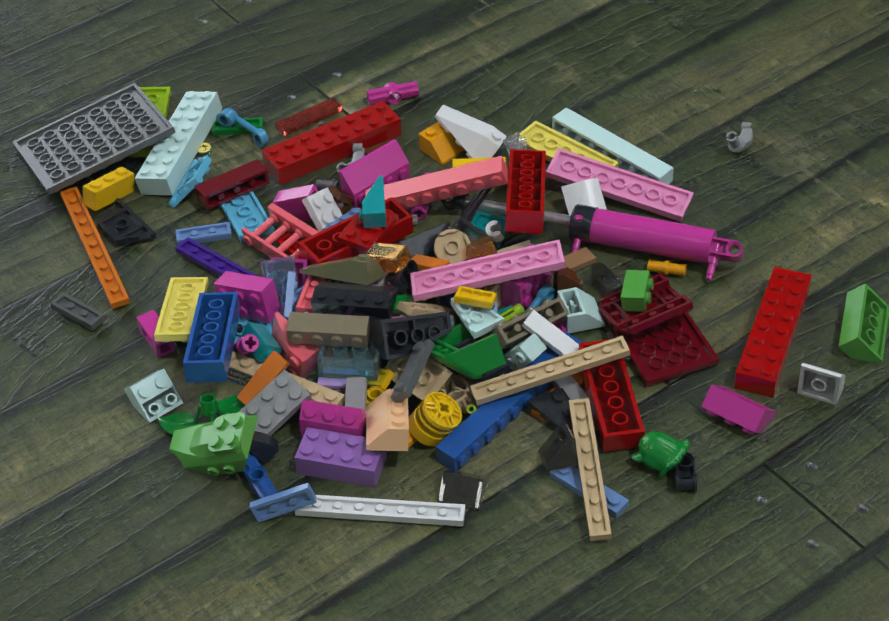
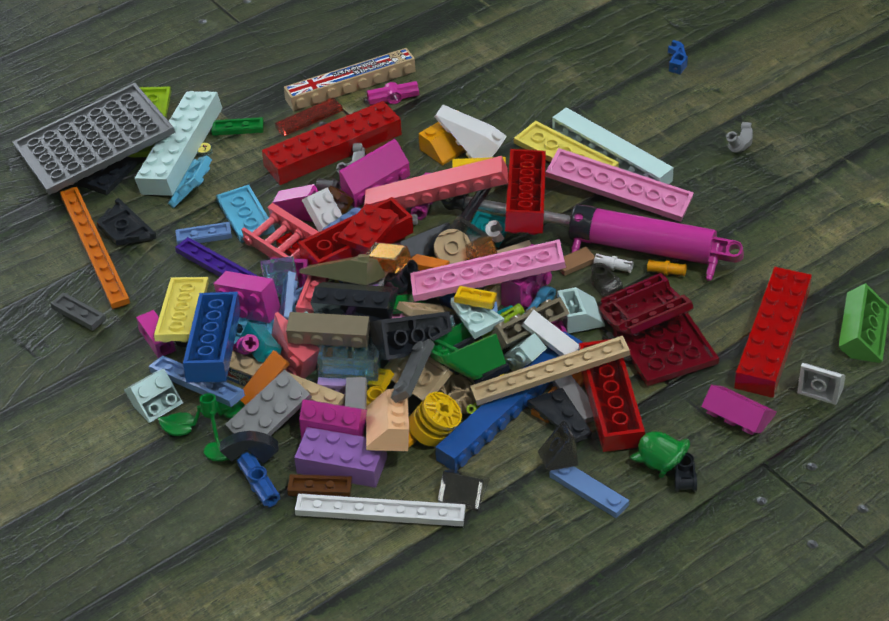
(108, 188): yellow brick -> none
(215, 445): bright green slope -> none
(224, 392): none -> medium blue plate
(229, 116): dark azure piece -> none
(232, 184): dark red brick -> none
(283, 502): medium blue plate -> none
(320, 485): none -> reddish brown plate
(349, 79): none -> tan brick
(373, 206): teal slope -> none
(516, 141): clear brick -> none
(566, 279): reddish brown slope -> none
(585, 193): white slope -> none
(590, 470): tan plate -> none
(614, 263): none -> white pin
(636, 290): bright green brick -> none
(679, 59): none -> blue piece

